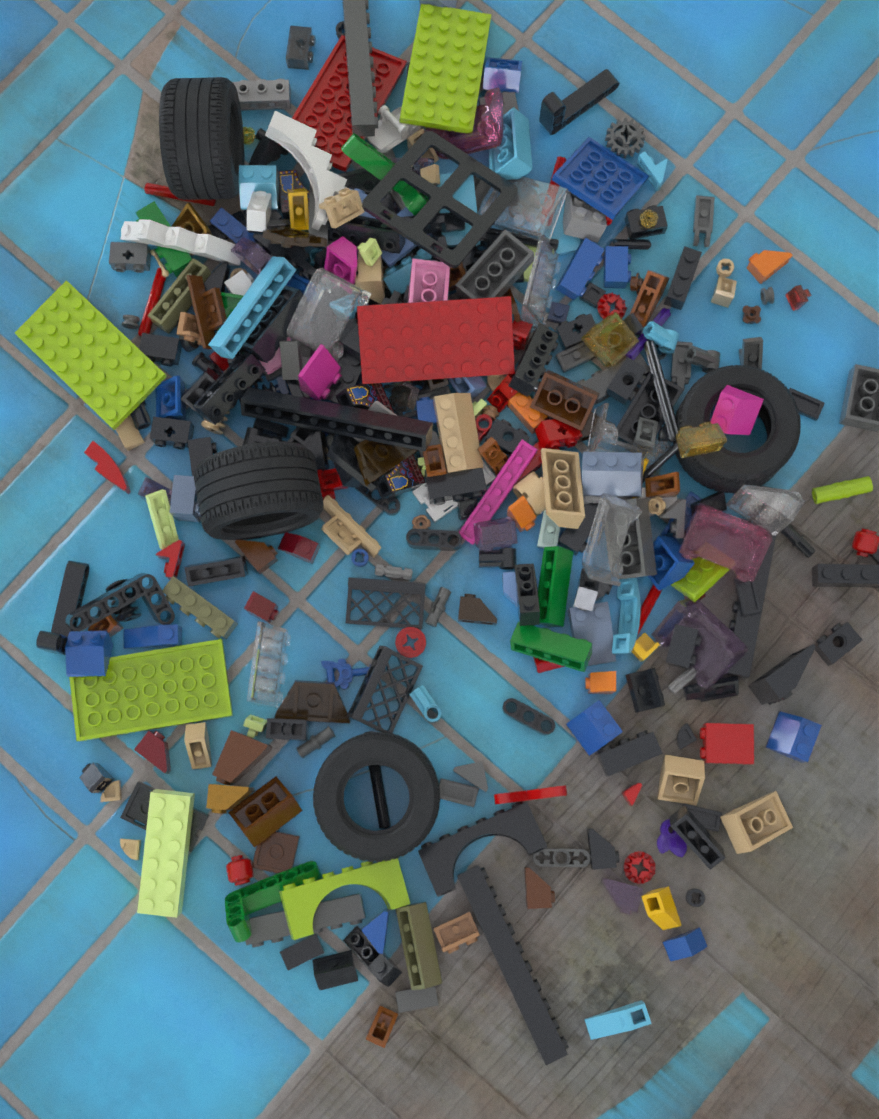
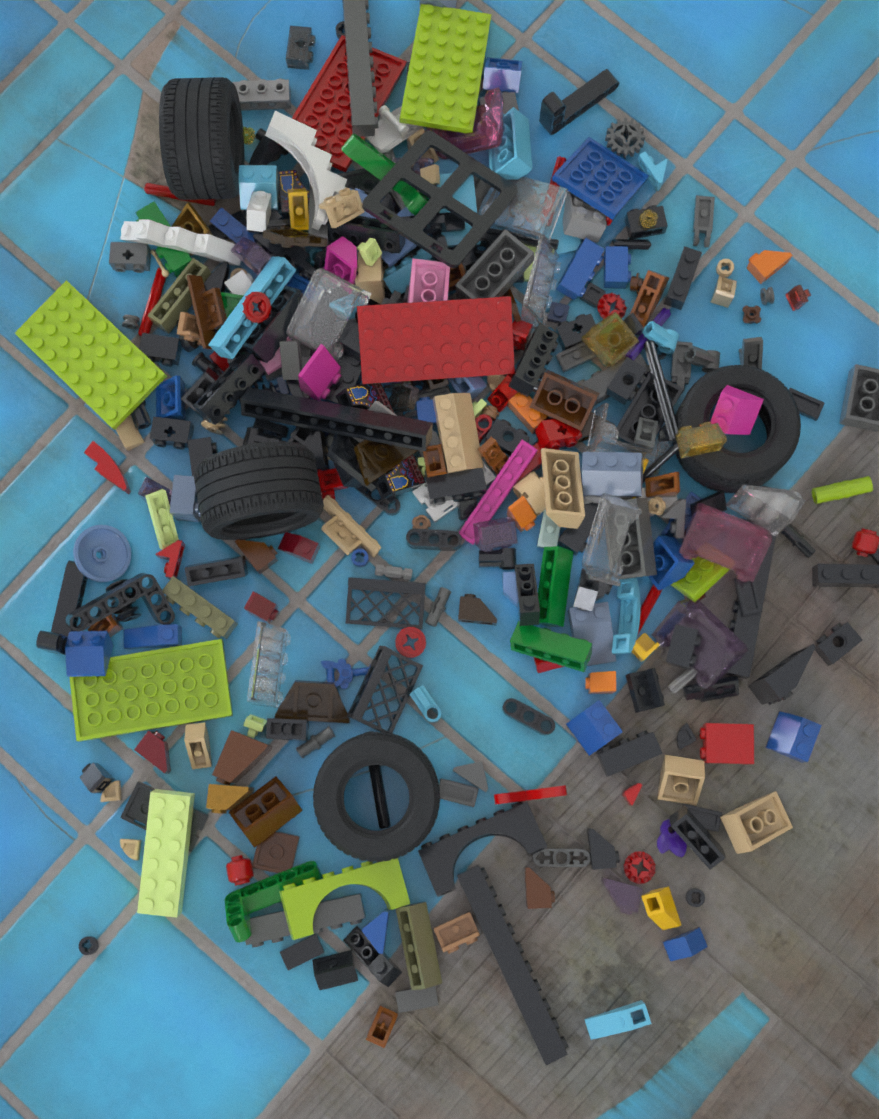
(93, 941): none -> black bush
(114, 553): none -> medium blue dish
(263, 305): none -> red gear

